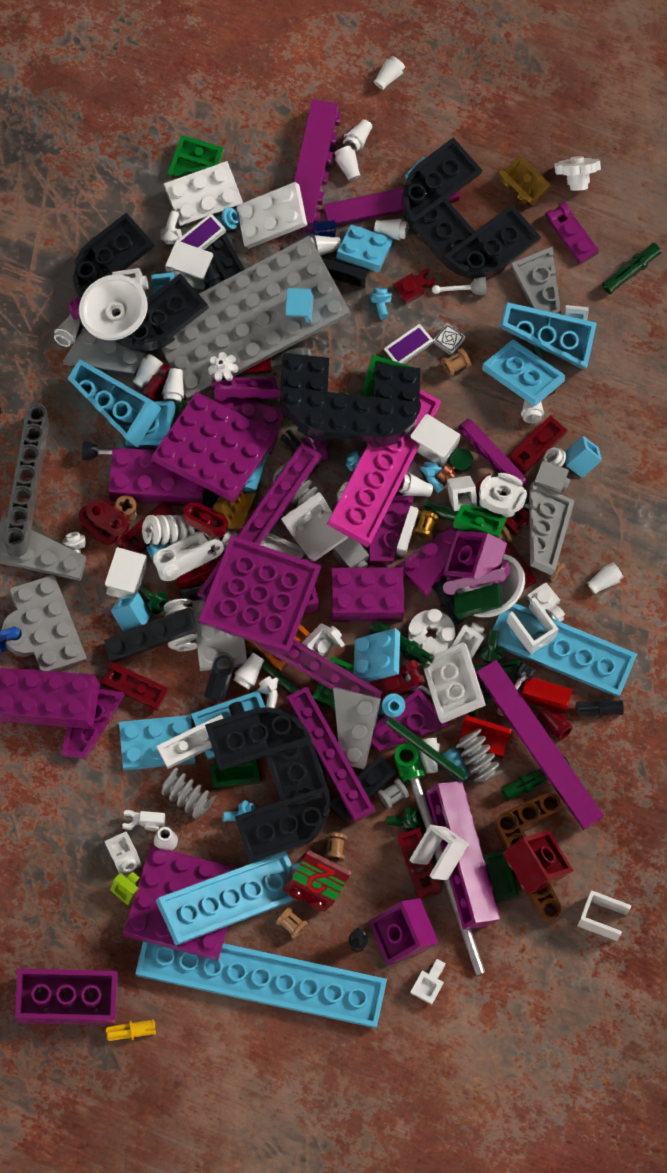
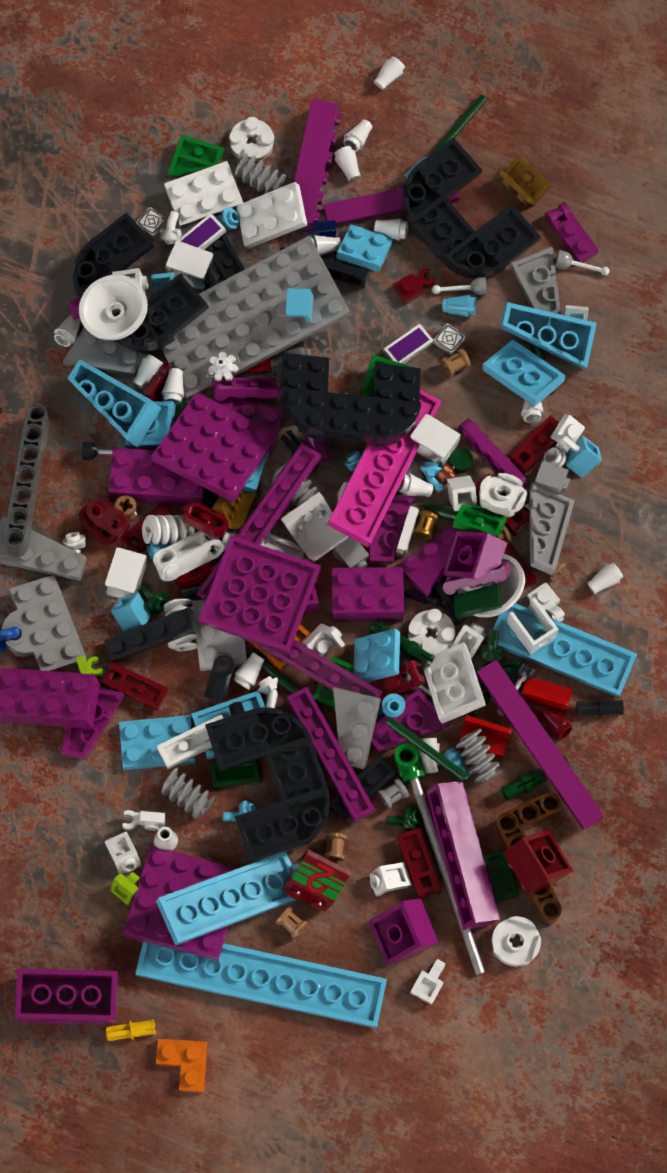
(85, 666): none -> lime tile
(151, 222): none -> tile
(190, 1057): none -> orange plate
(251, 128): none -> white plate
(258, 176): none -> light grey piece
(358, 940): black axle -> none
(379, 297): medium azure plate -> none
(389, 878): none -> white bracket
(418, 596): none -> black bar
(450, 856): white piece -> none
(460, 305): none -> medium azure cone
(463, 121): none -> dark green bar
(528, 935): none -> white plate
(565, 260): none -> hinge
(567, 433): none -> white bracket
(577, 171): white plant -> none
(606, 902): white piece -> none
(639, 262): dark green pin -> none

